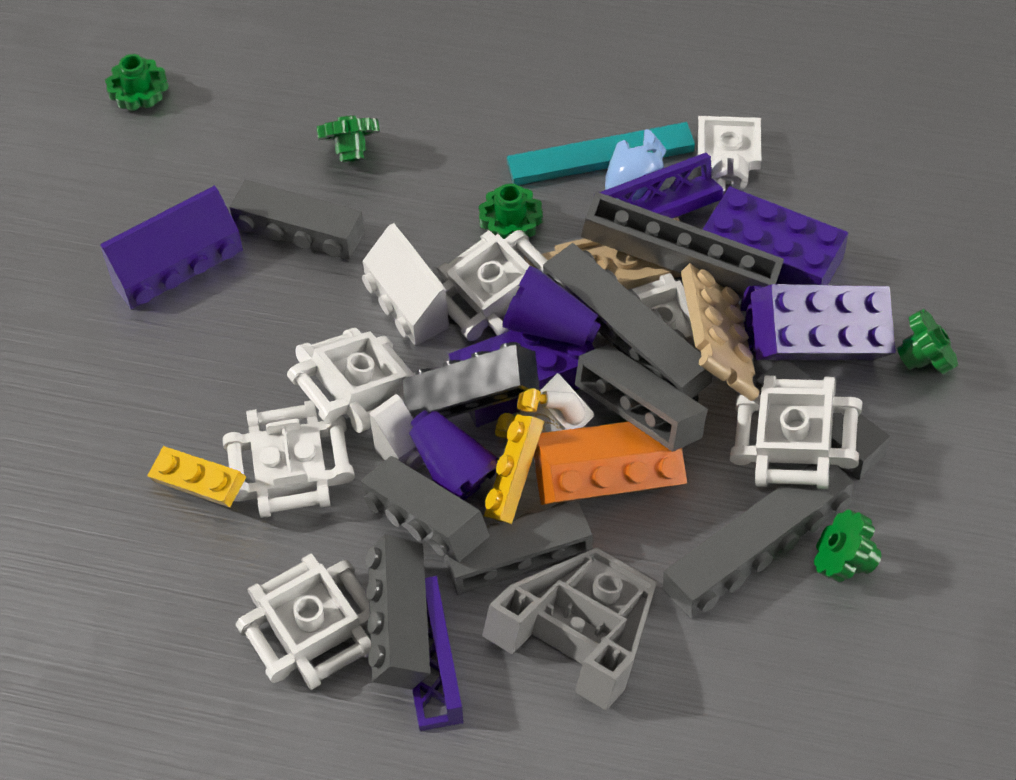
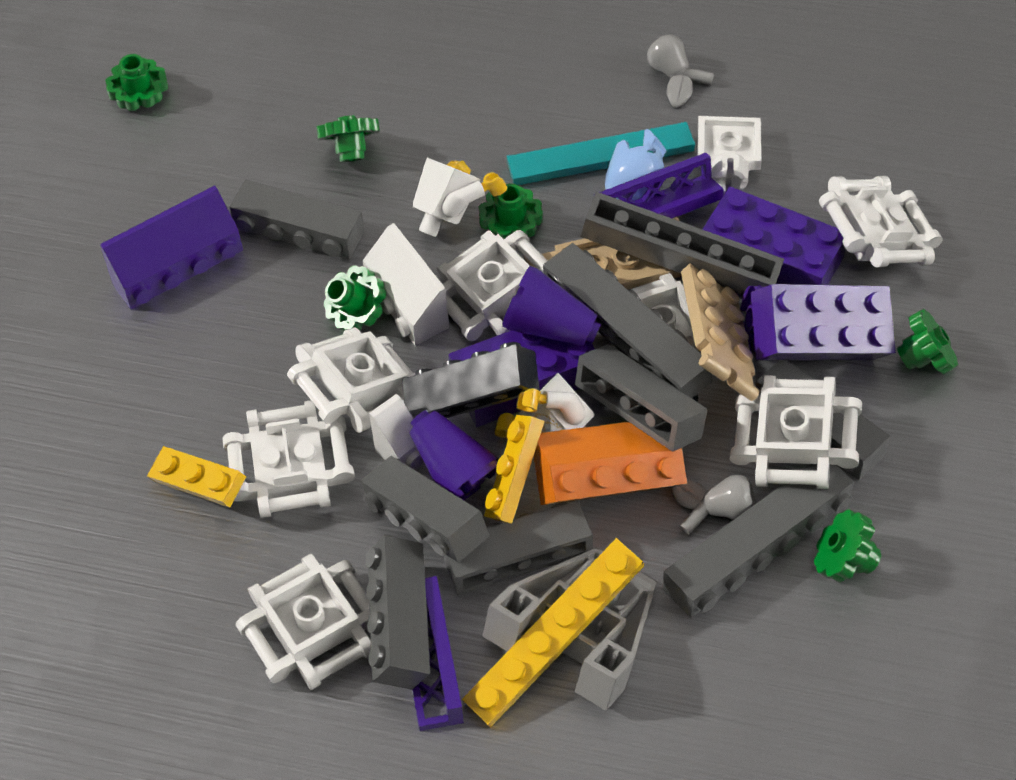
(354, 298): none -> green plant
(448, 190): none -> white torso
(553, 632): none -> yellow plate
(669, 57): none -> light grey piece
(725, 499): none -> light grey piece
(876, 222): none -> white brick

